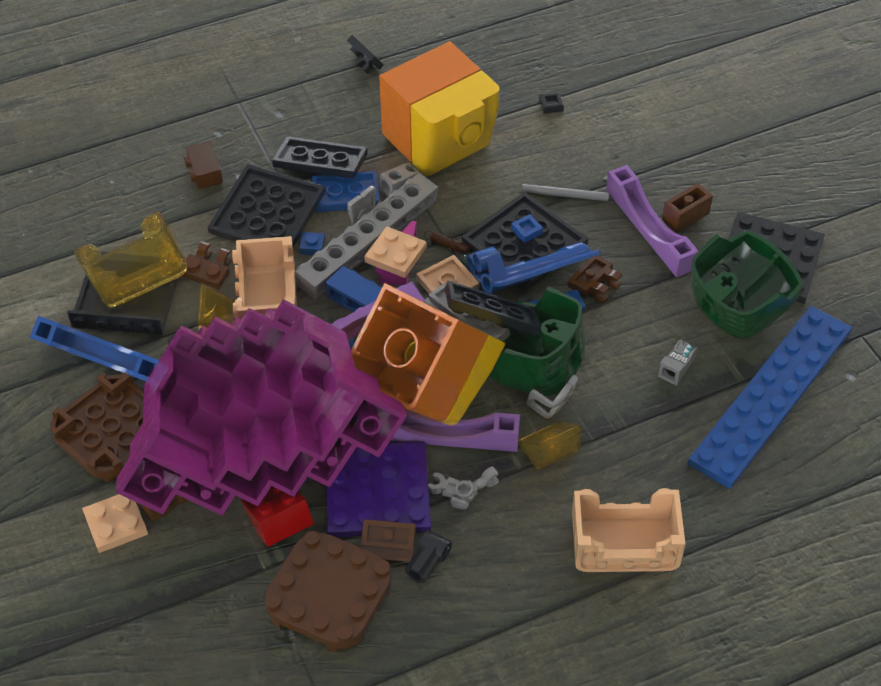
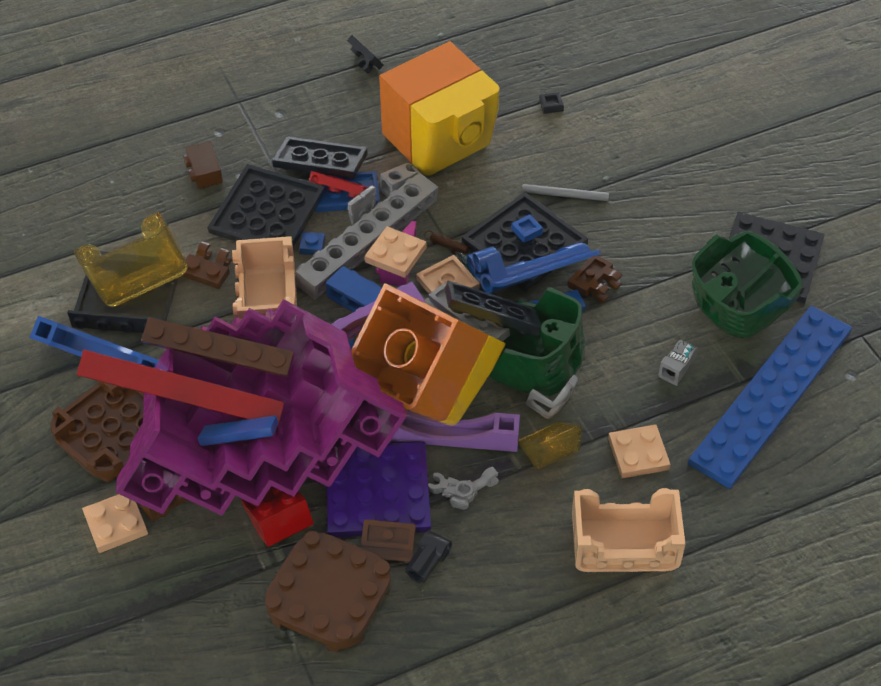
(176, 387): none -> red tile
(213, 305): clear yellow slope -> none
(218, 347): none -> reddish brown plate
(238, 430): none -> blue tile
(336, 184): none -> red hinge
(639, 451): none -> light nougat plate
(671, 247): medium lavender arch -> none
(687, 207): reddish brown brick -> none

